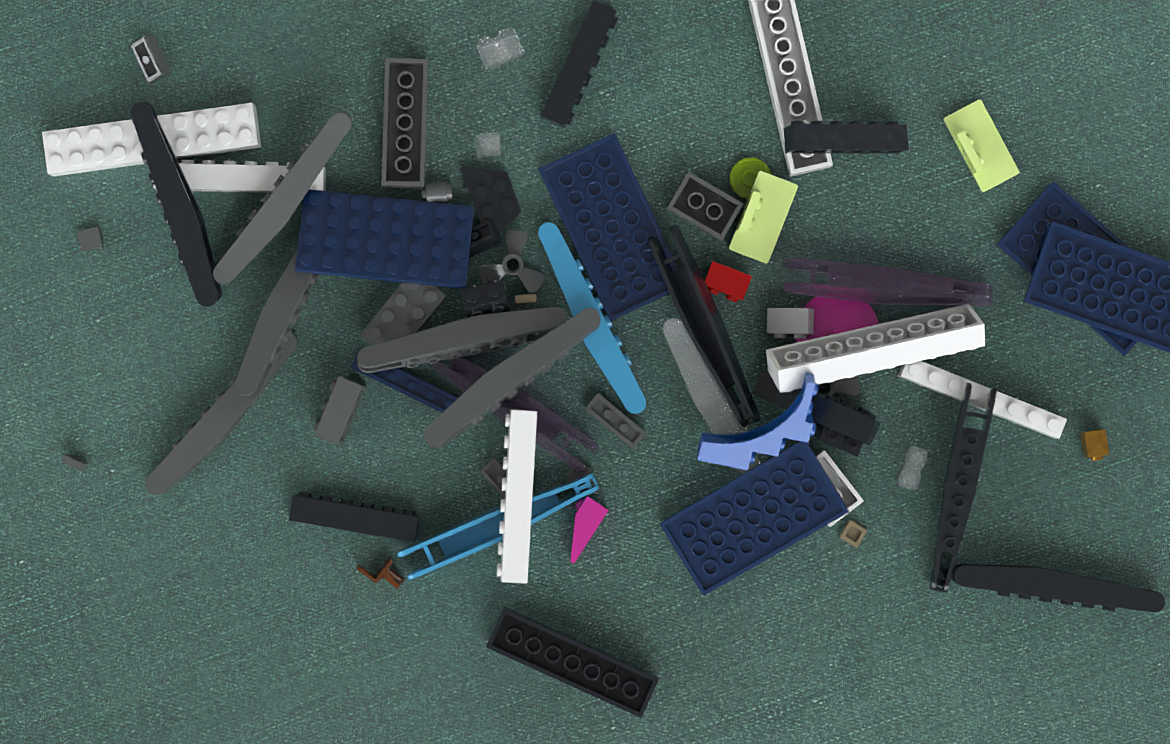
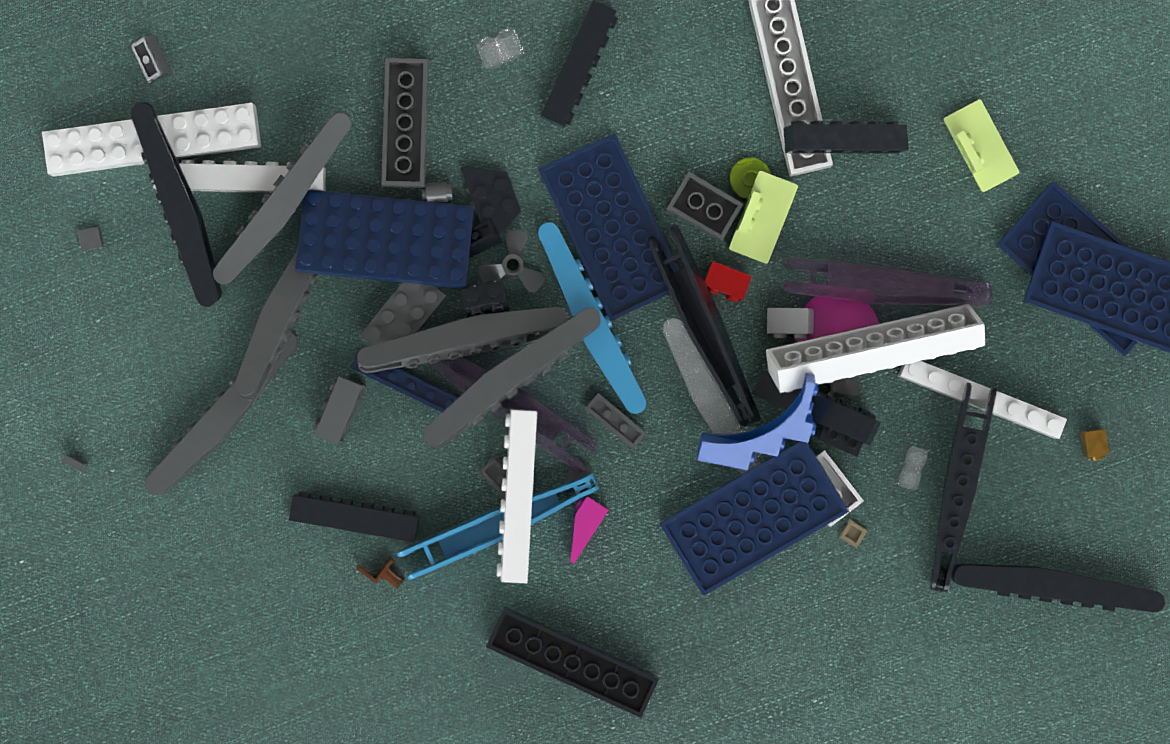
(487, 145): clear brick -> none
(525, 299): dark tan tile -> none

